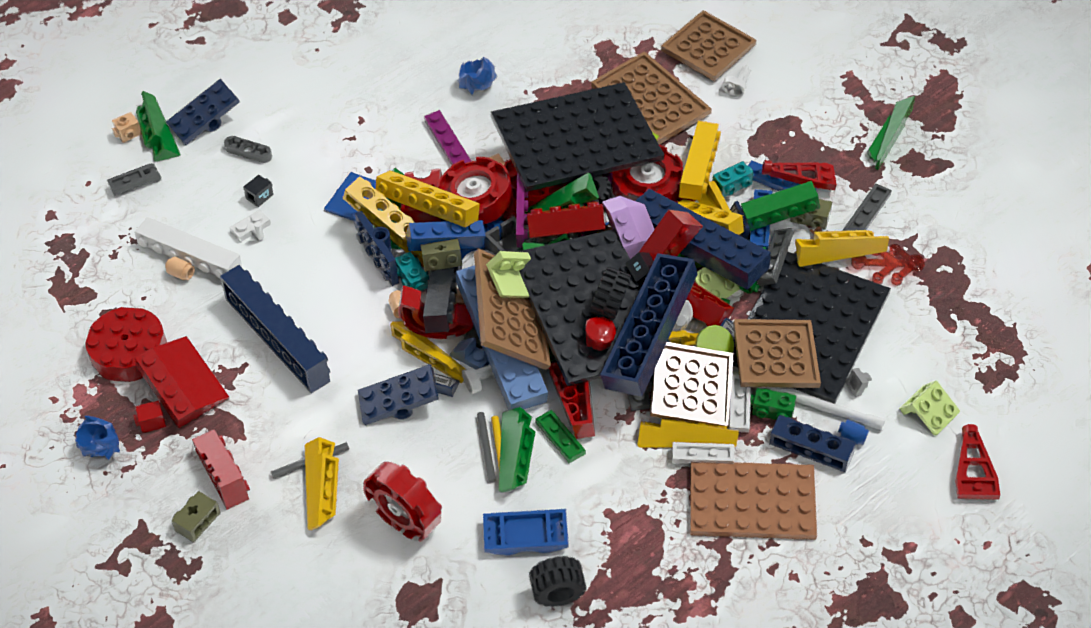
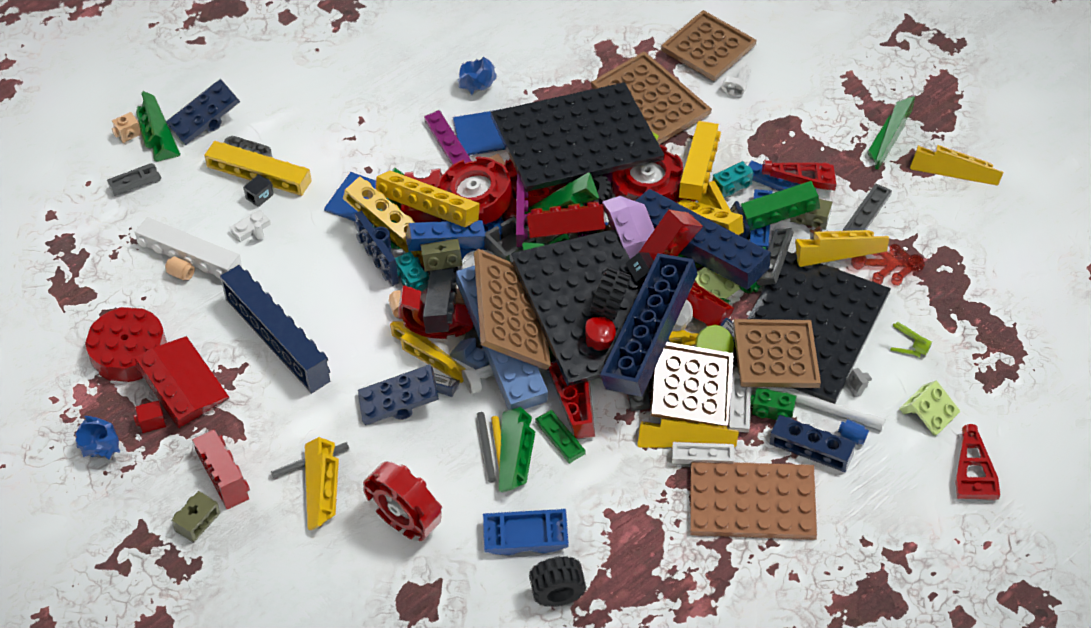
(250, 164): none -> yellow brick
(478, 133): none -> blue piece
(505, 273): yellowish green bracket -> none
(920, 344): none -> lime plant
(955, 165): none -> yellow wedge

